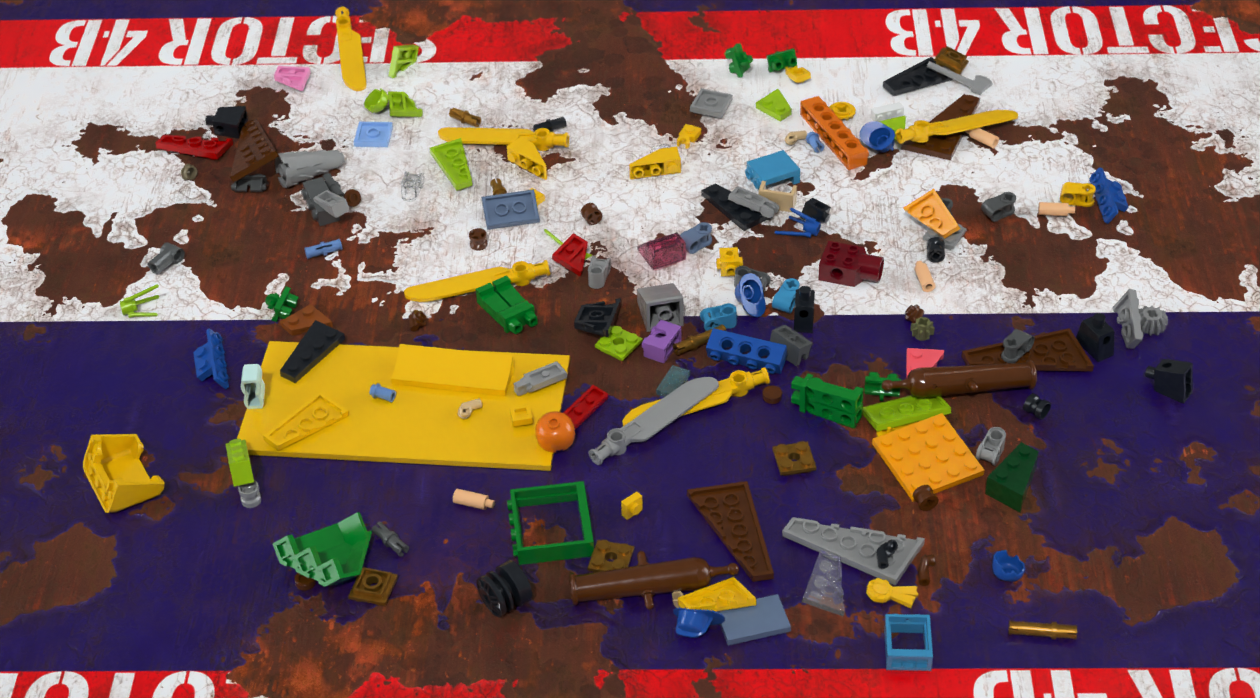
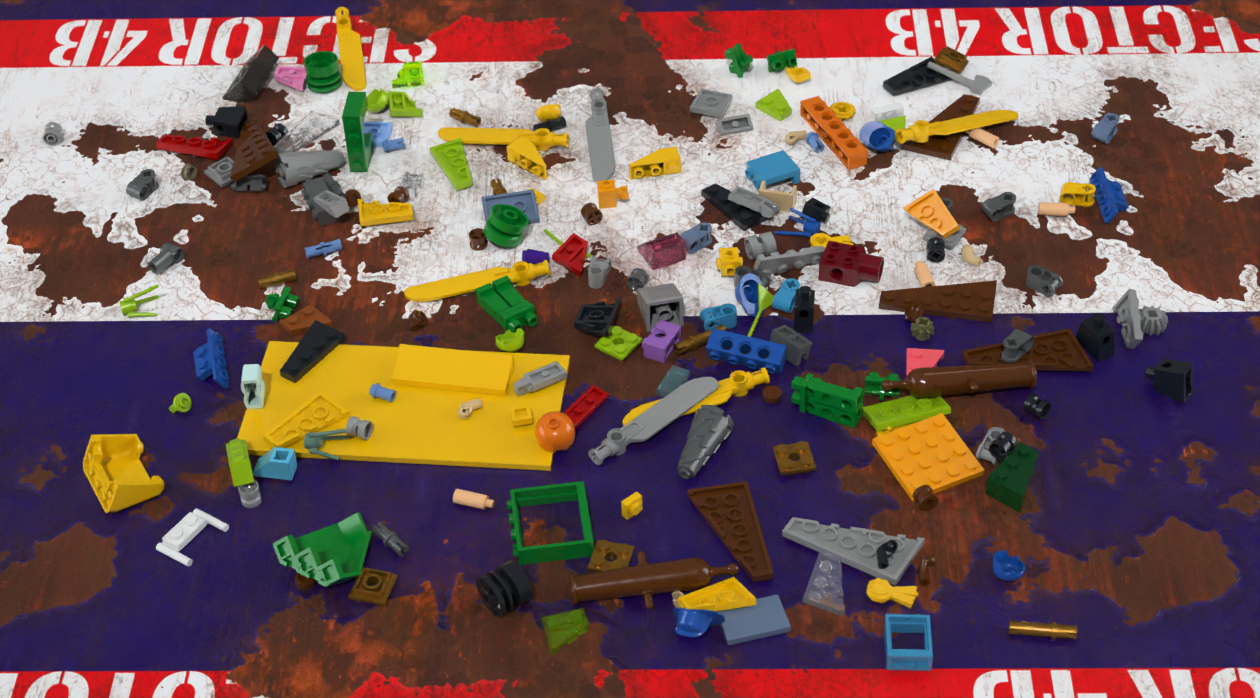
(52, 133): none -> light grey wheel
(142, 185): none -> dark grey piece
(181, 403): none -> lime plate
(184, 532): none -> white plate
(220, 172): none -> light grey piece
(252, 76): none -> clear smoke slope
(276, 133): none -> black wheel
(277, 279): none -> pearl gold pin
(277, 464): none -> medium azure slope
(306, 131): none -> clear wing
(315, 440): none -> sand green plant
(322, 71): none -> green wheel
(358, 144): none -> green arch
(362, 429): none -> light grey wheel
(377, 213): none -> yellow wing
(393, 144): none -> medium blue pin
(399, 195): none -> reddish brown wheel
(402, 58): lime wing -> none
(409, 75): none -> clear neon green wing
(505, 225): none -> green wheel
(510, 341): none -> lime hair
(534, 256): none -> dark purple cone
(548, 112): none -> yellow hair
(564, 627): none -> clear neon green wing
(600, 138): none -> light grey piece
(609, 193): none -> light orange brick
(637, 279): none -> dark grey wheel
(688, 134): yellow plate -> none
(704, 438): none -> dark grey cone
(734, 124): none -> light grey slope
(763, 244): none -> light grey wheel
(764, 300): none -> lime piece
(791, 259): none -> light grey wing
(822, 239): none -> yellow piece
(958, 301): none -> reddish brown wing
(968, 256): none -> tan arm
(1003, 445): none -> black wheel
(1041, 280): none -> dark grey piece
(1106, 128): none -> sand blue piece

